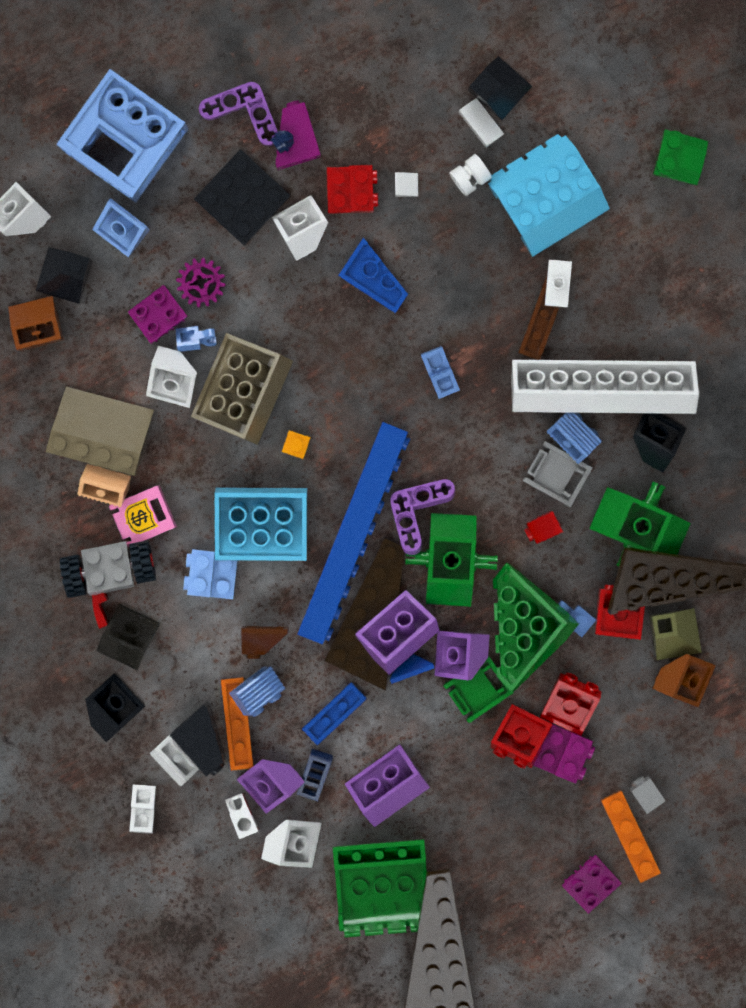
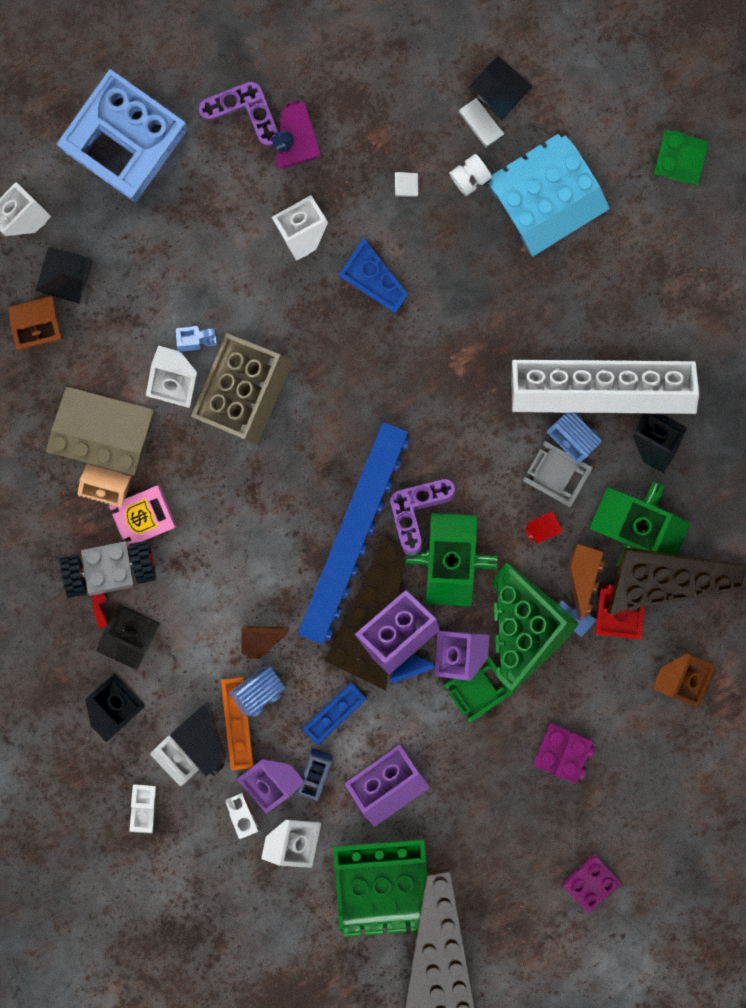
(120, 228): light blue slope -> none
(157, 314): magenta hinge -> none
(190, 285): magenta gear -> none
(210, 576): light blue plate -> none
(242, 197): black plate -> none
(261, 524): medium azure slope -> none
(296, 444): light orange plate -> none
(351, 189): red plate -> none
(440, 372): medium blue slope -> none
(520, 737): red plate -> none
(538, 327): reddish brown plate -> none
(558, 283): white plate -> none
(571, 703): red plate -> none
(582, 573): none -> dark orange slope
(630, 836): orange plate -> none
(646, 793): light grey brick -> none
(675, 633): olive slope -> none

